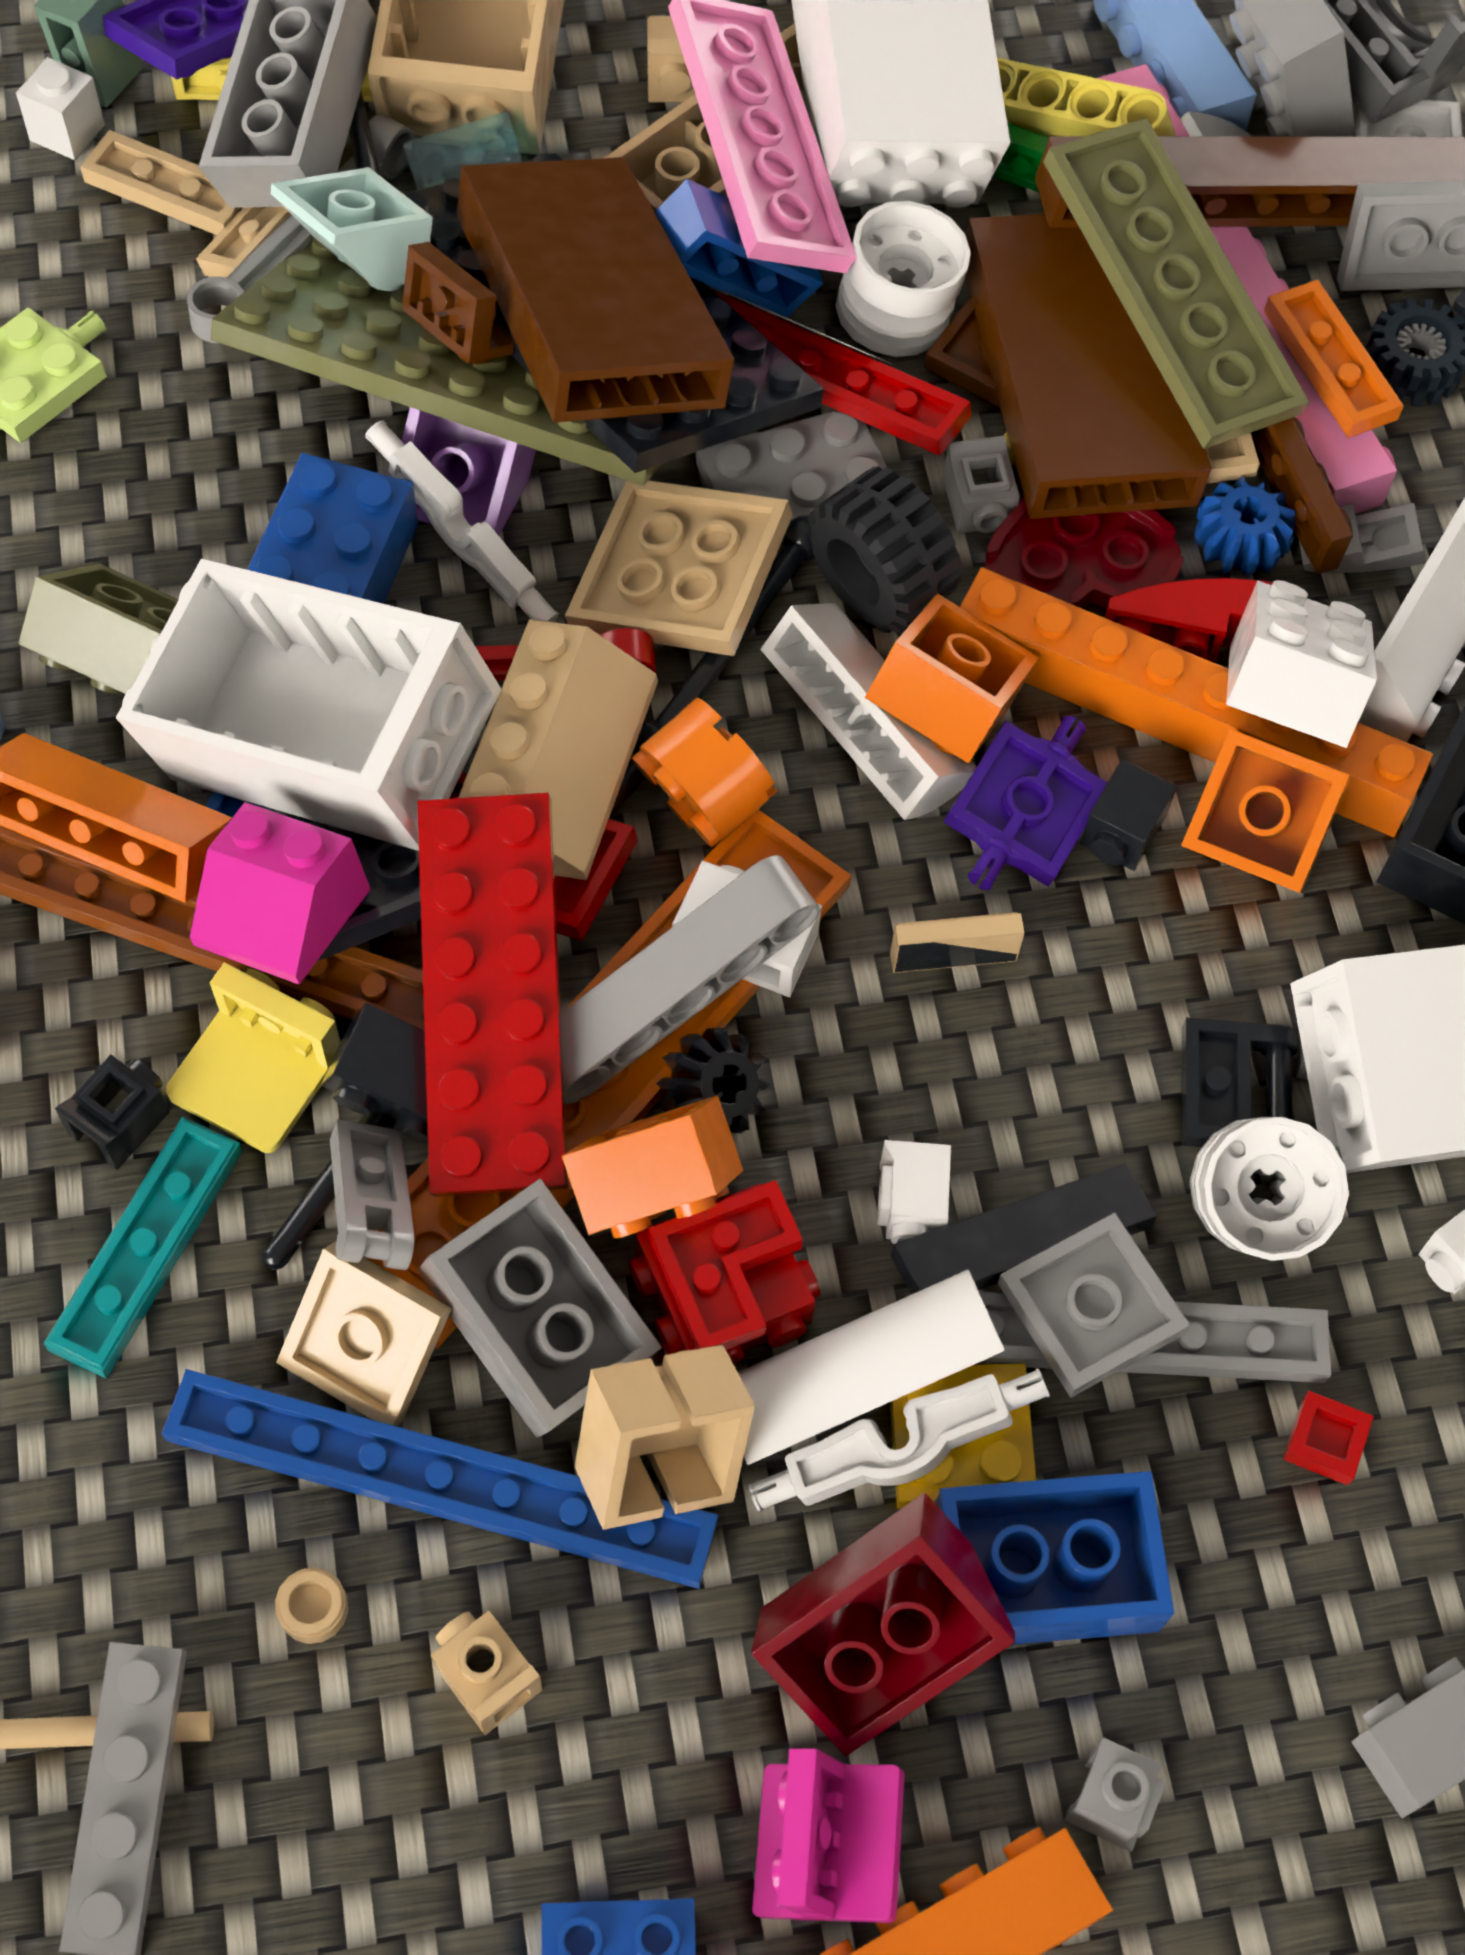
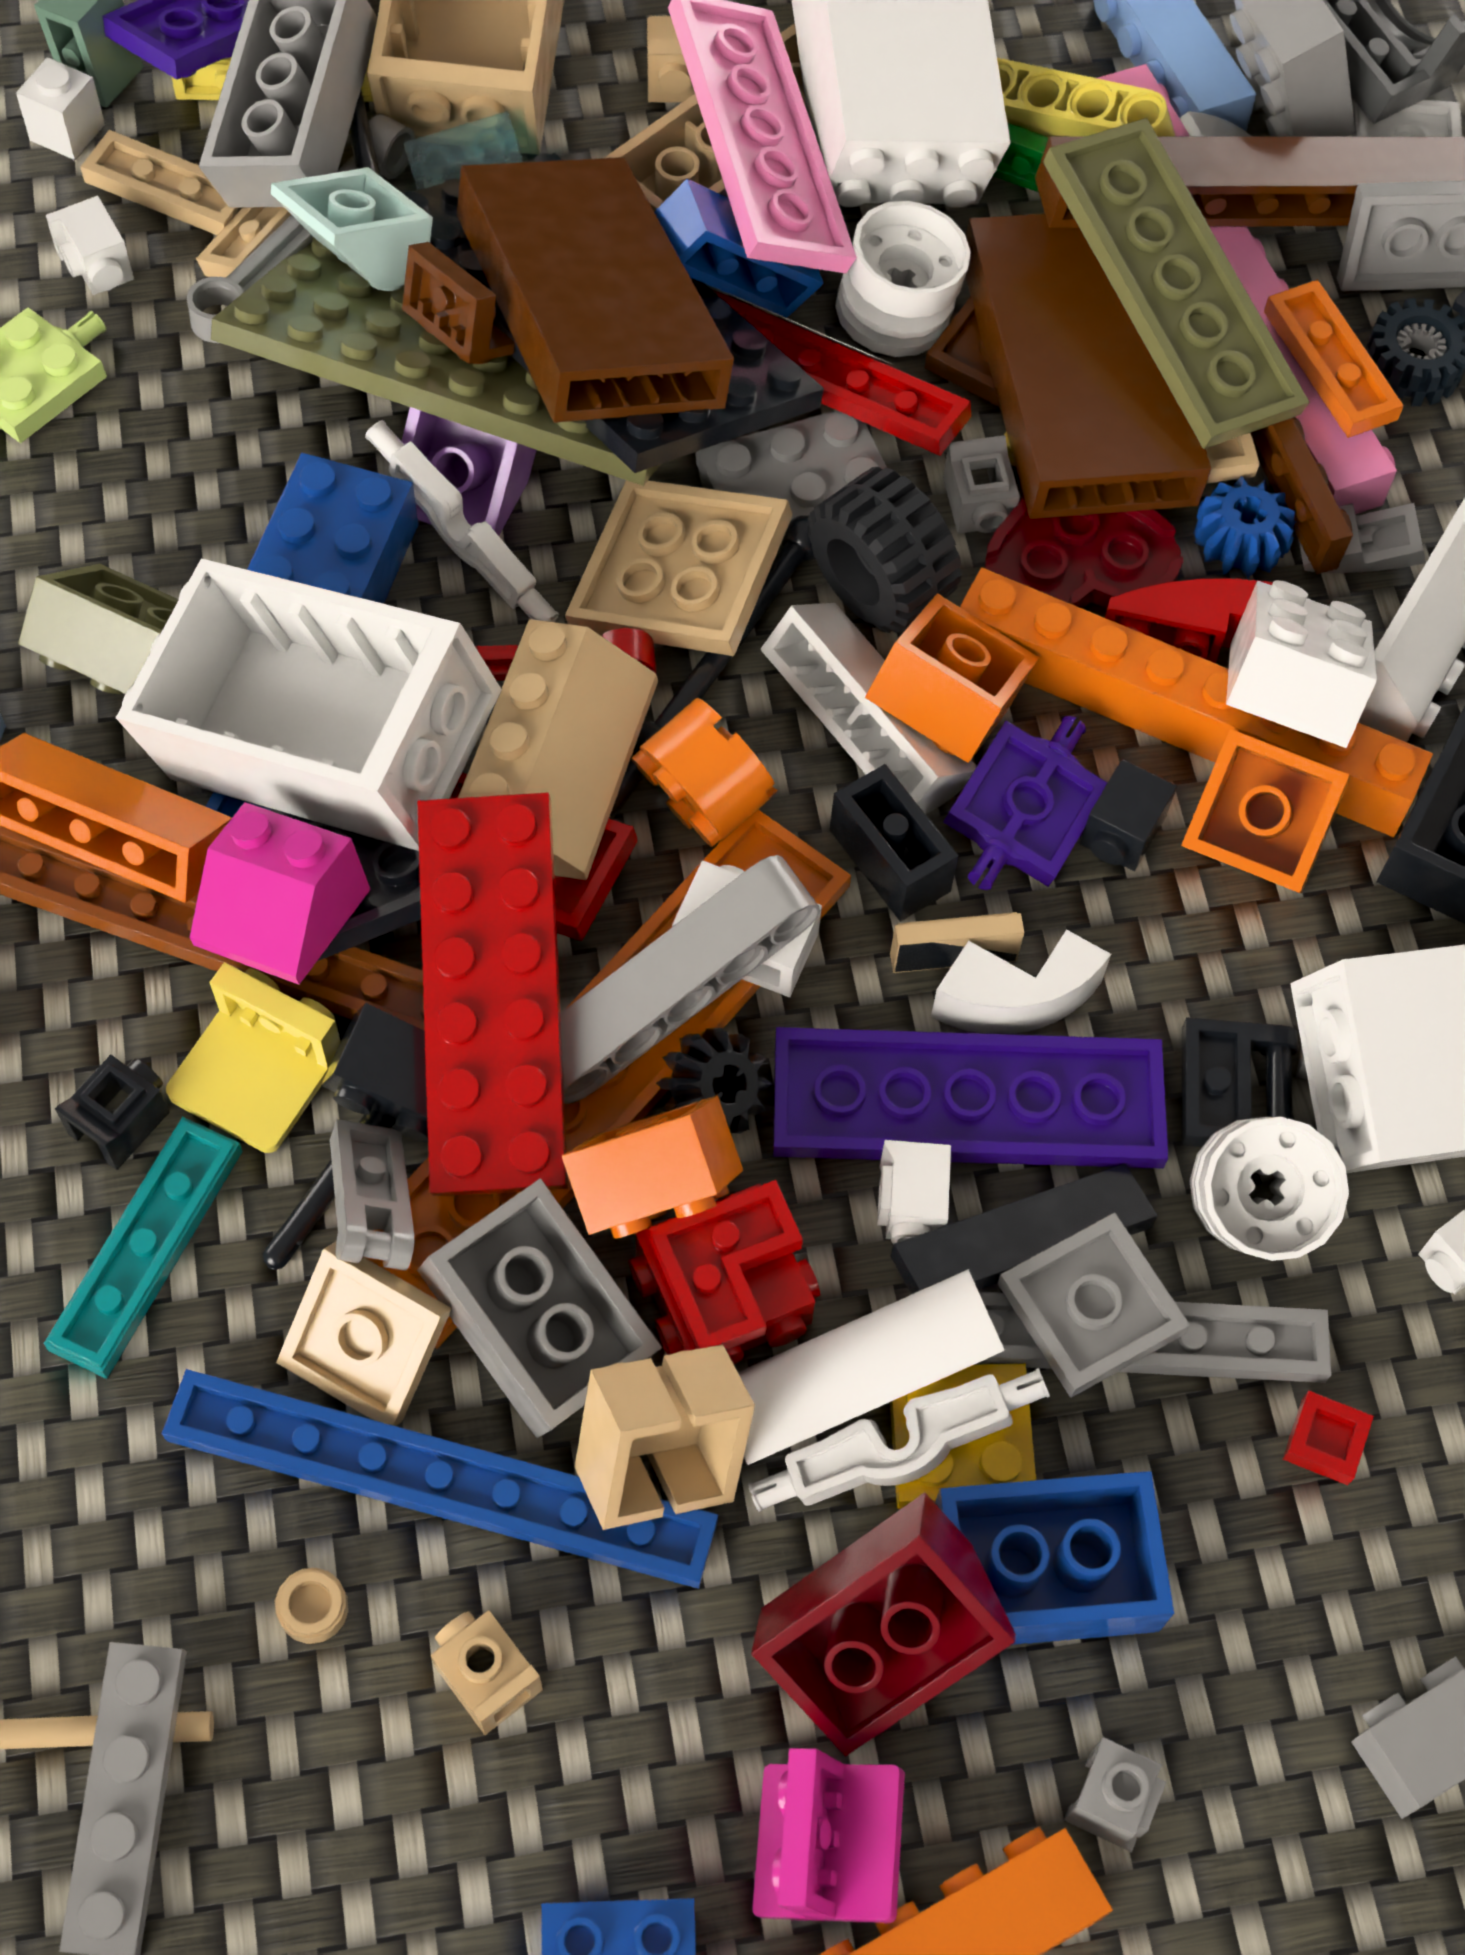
(90, 245): none -> white brick
(893, 842): none -> black brick
(973, 1091): none -> dark purple plate
(998, 998): none -> white brick

